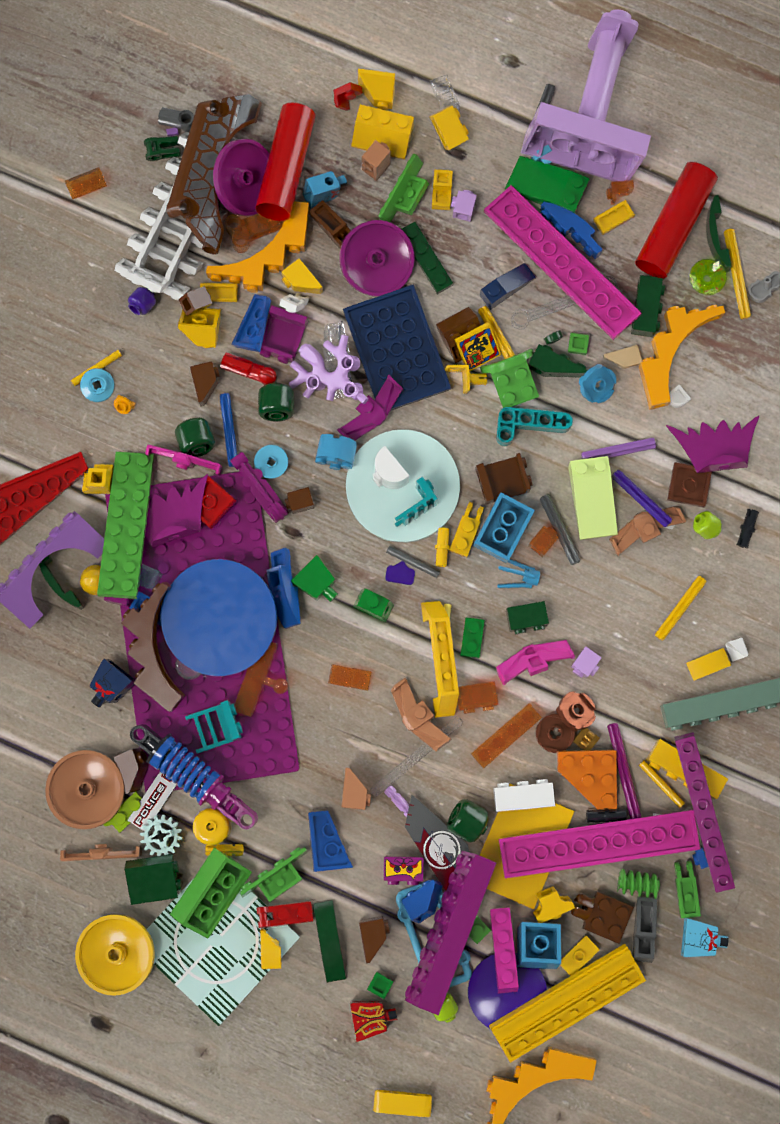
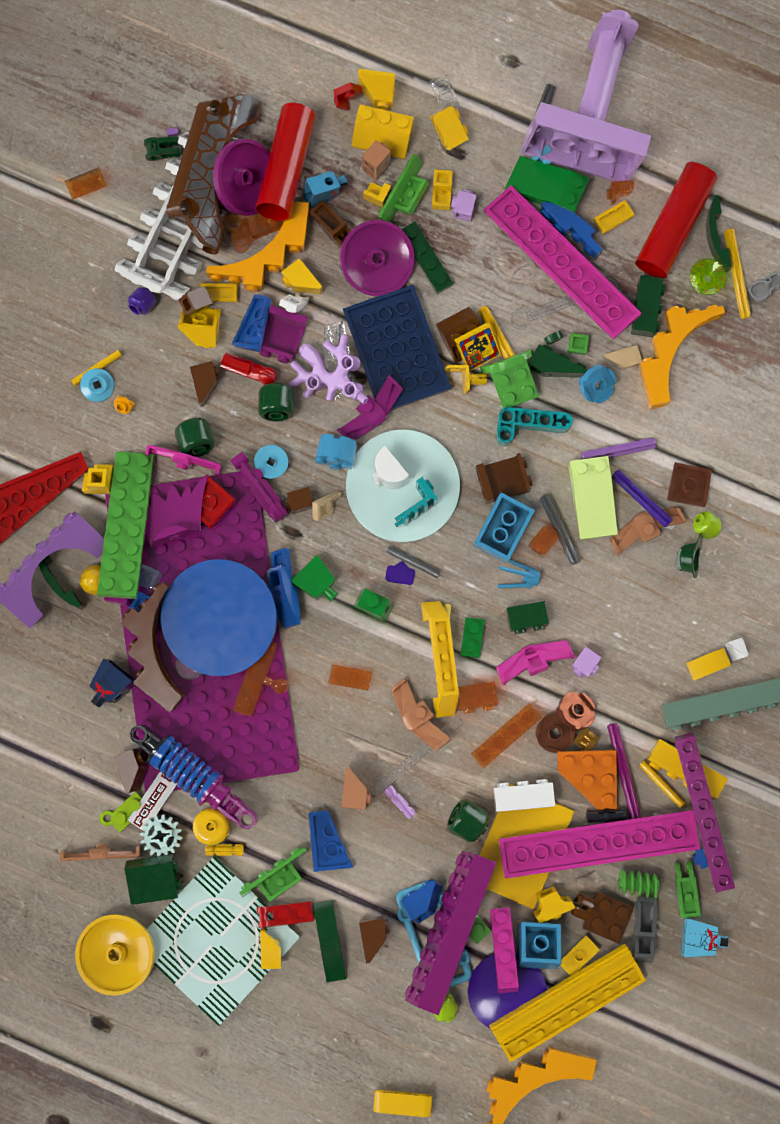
(84, 789): nougat dish -> none
(175, 118): dark grey piece -> none
(210, 893): bright green slope -> none
(228, 425): blue axle -> none
(231, 729): teal plate -> none
(324, 506): none -> tan tile
(370, 1018): torso -> none
(377, 194): none -> yellow panel
(380, 985): green plate -> none
(403, 869): brick -> none
(434, 840): sticker -> none
(442, 547): yellow pin -> none
(466, 532): yellow hinge -> none
(506, 285): dark blue slope -> none
(678, 397): white tile -> none
(680, 608): yellow axle -> none
(689, 557): none -> dark green piece
(717, 449): magenta piece -> none
(747, 528): black pin -> none

